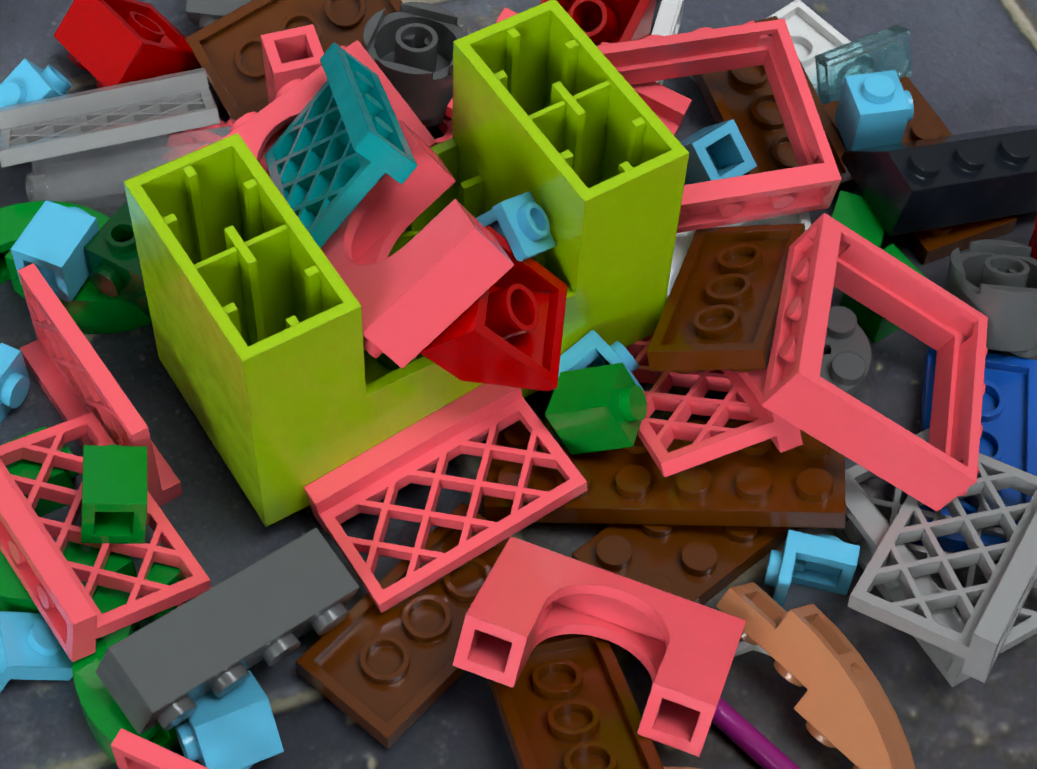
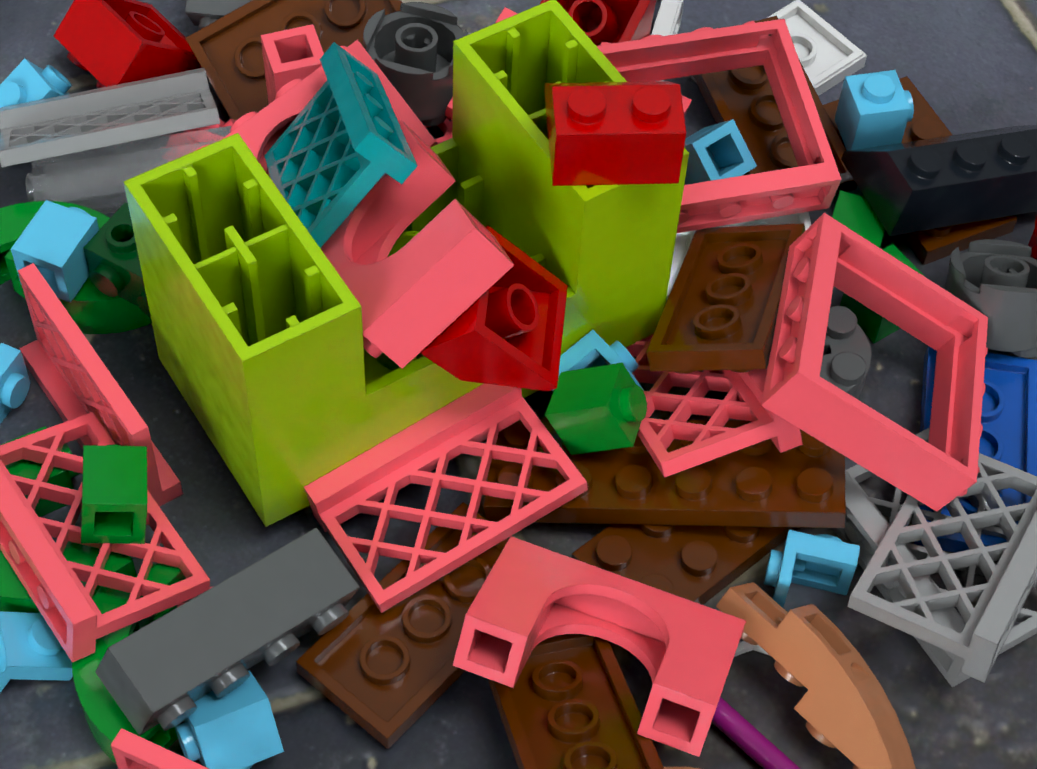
(522, 225): medium azure bracket -> none
(615, 132): none -> red slope
(874, 53): clear light blue plate -> none

